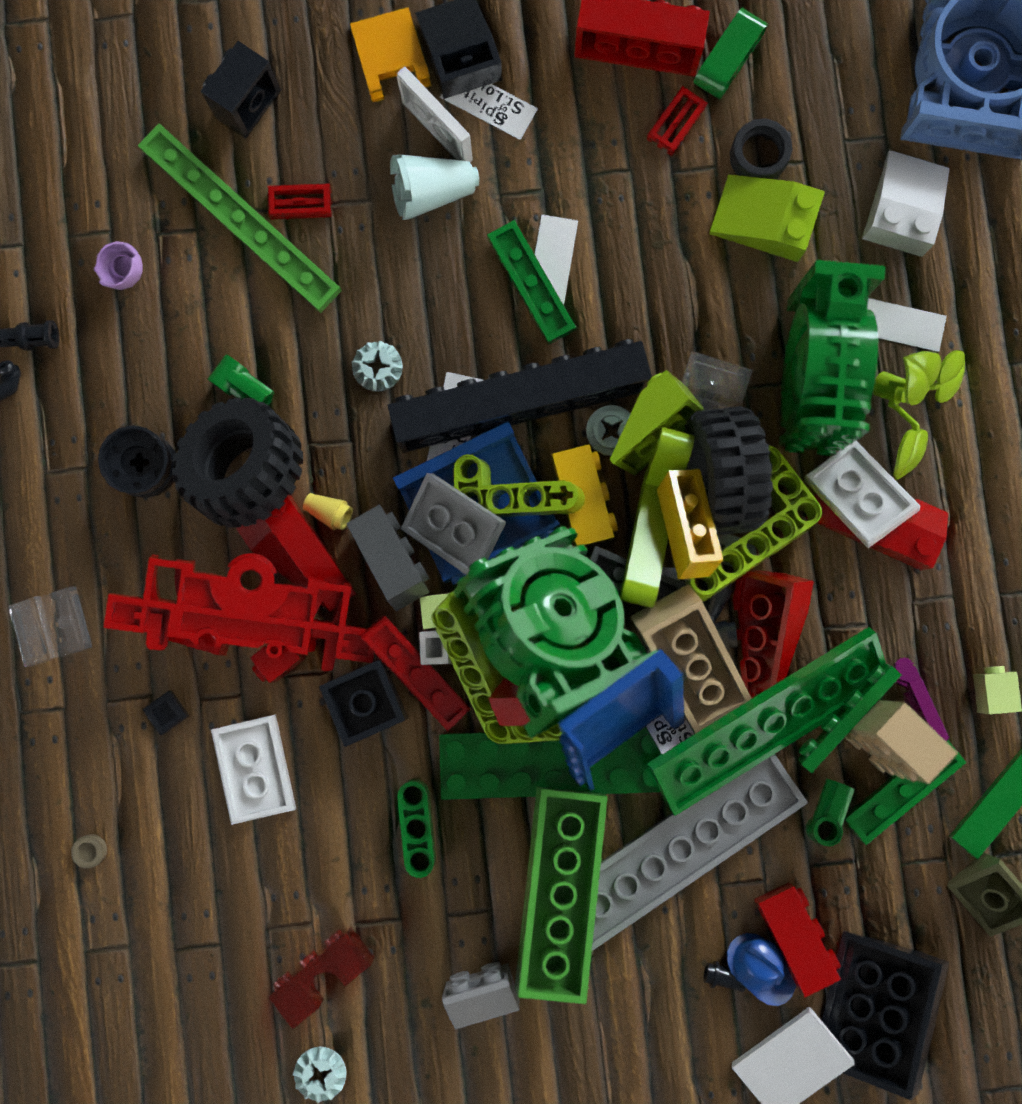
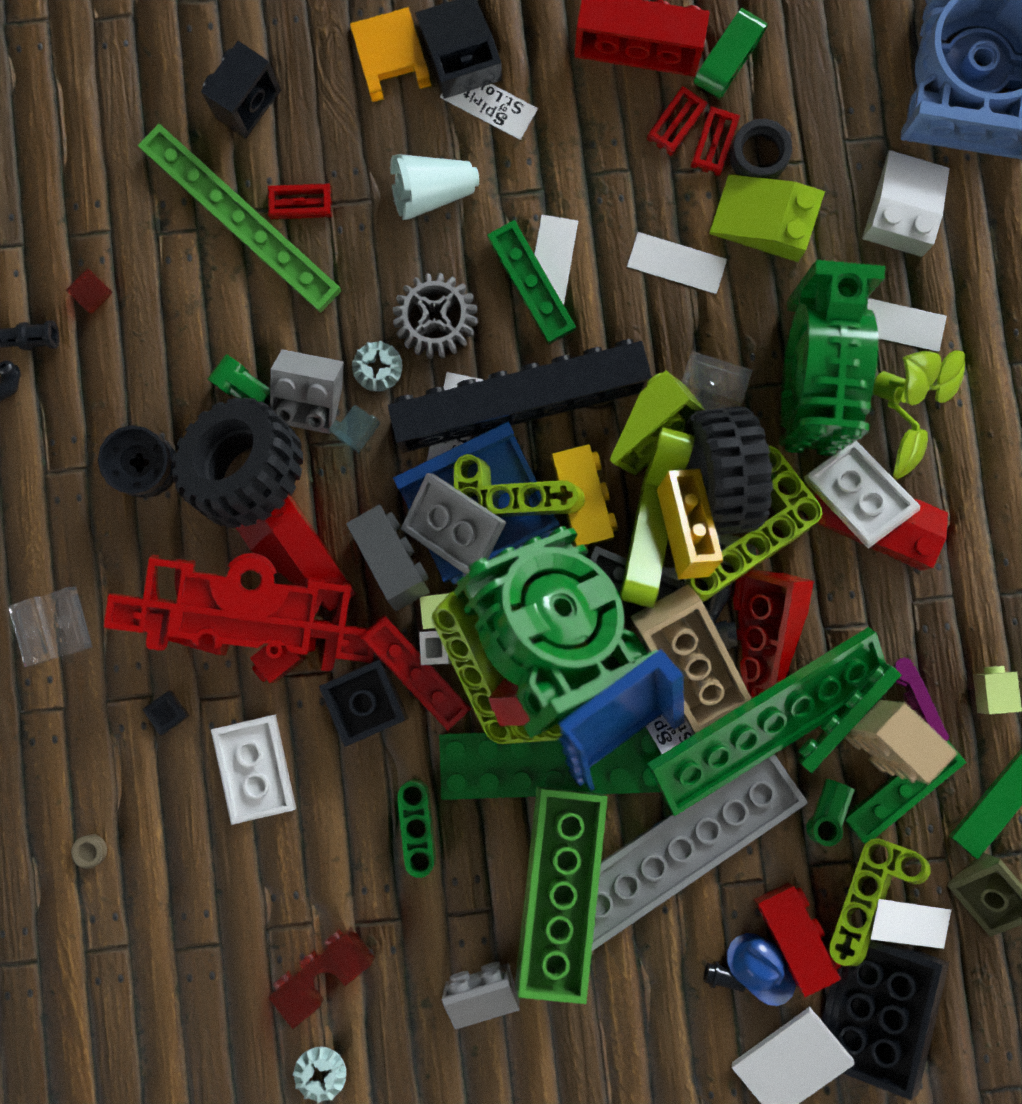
(89, 291): none -> clear red tile
(118, 266): lavender hair -> none
(306, 390): none -> light grey slope
(328, 510): light yellow cone -> none
(355, 428): none -> clear light blue panel
(434, 116): white tile -> none
(444, 305): none -> light grey gear
(595, 428): light aqua gear -> none
(677, 262): none -> white sticker
(707, 164): none -> red tile
(856, 899): none -> lime beam
(911, 924): none -> white sticker

